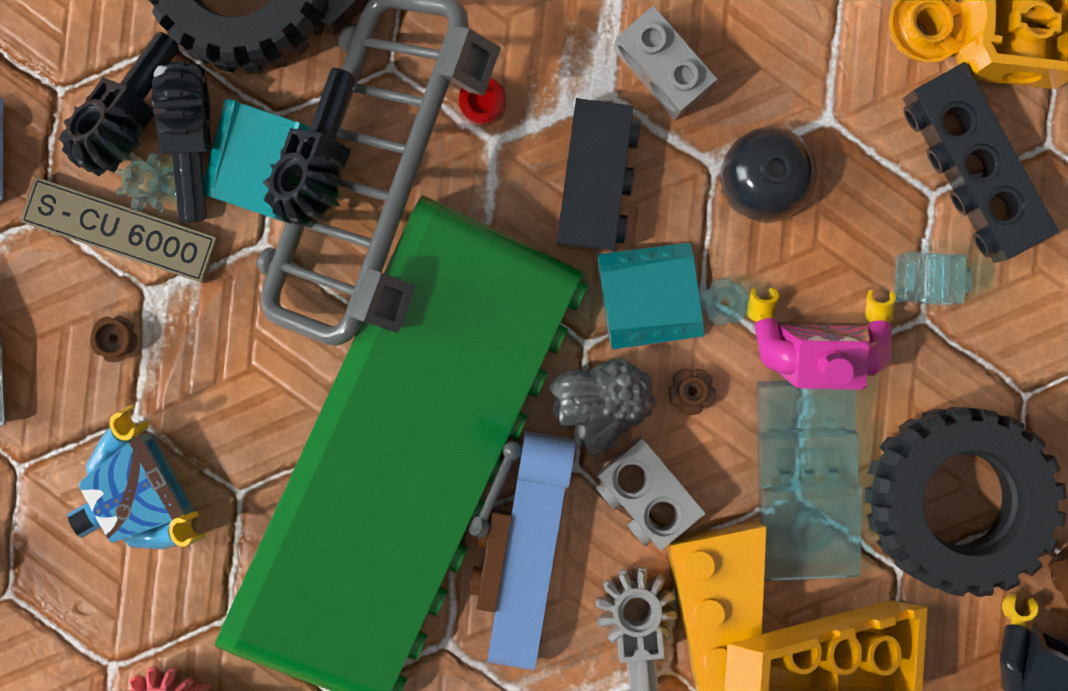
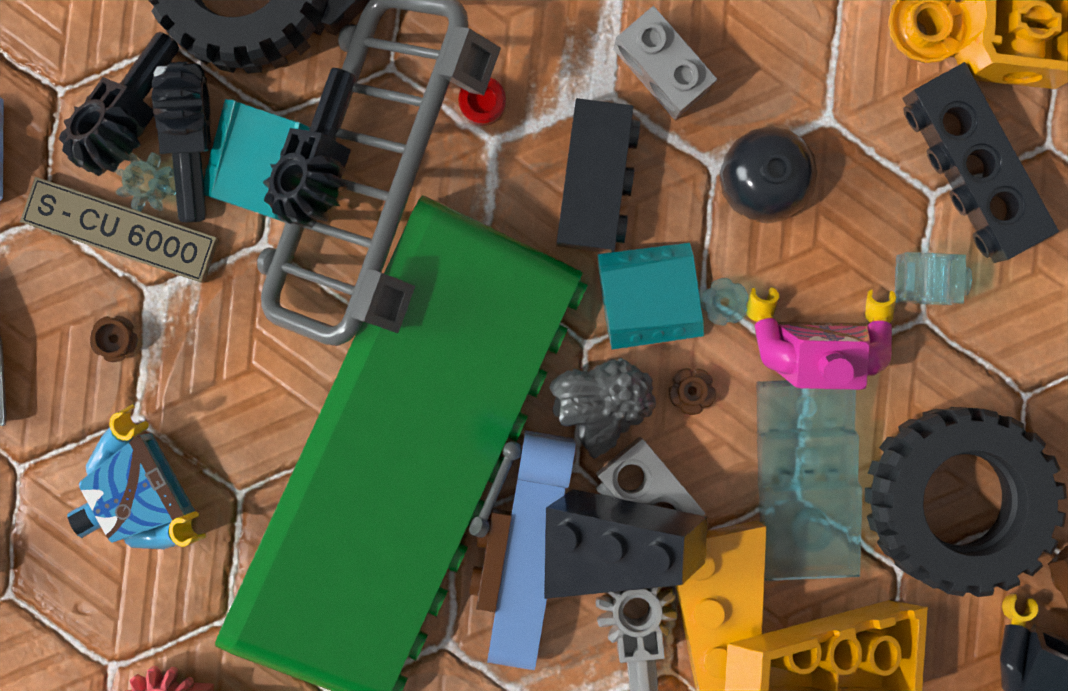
(618, 545): none -> black wedge

